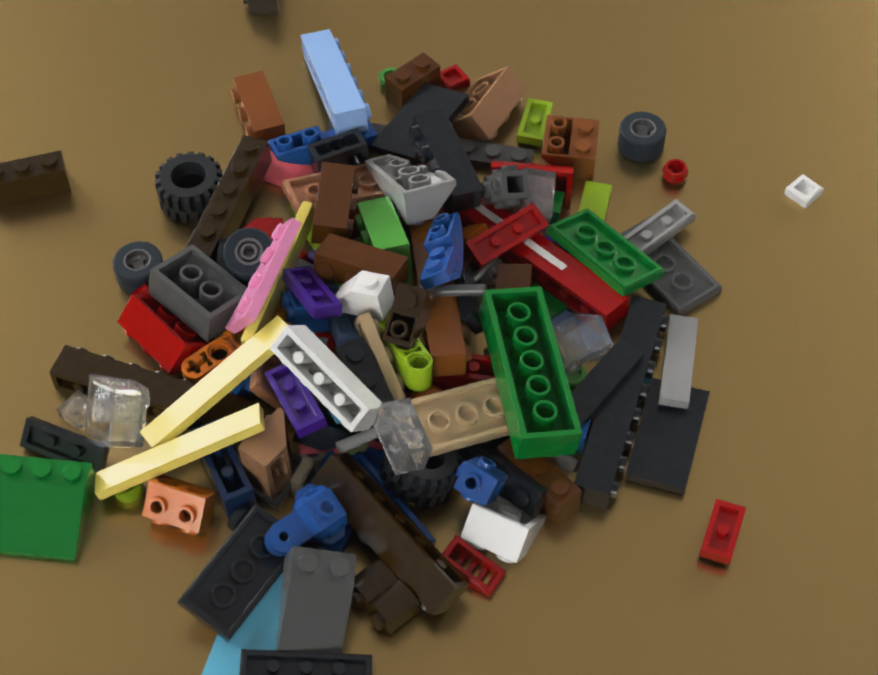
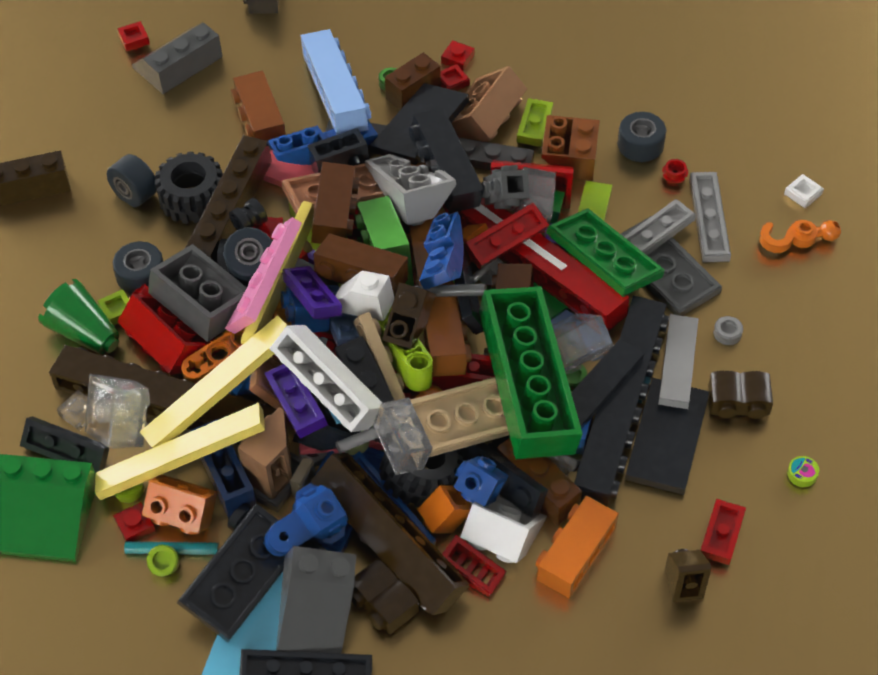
(79, 318): none -> green cone
(114, 305): none -> lime plate
(132, 180): none -> black wheel
(133, 36): none -> red plate
(133, 524): none -> red plate
(163, 560): none -> lime tile
(180, 58): none -> dark grey slope
(182, 548): none -> teal bar
(249, 215): none -> black wheel
(444, 510): none -> orange brick
(457, 54): none -> red plate
(576, 546): none -> orange brick
(687, 574): none -> dark brown slope
(709, 217): none -> light grey tile
(728, 330): none -> light grey tile
(740, 394): none -> dark brown brick
(800, 233): none -> orange piece
(803, 471): none -> tile

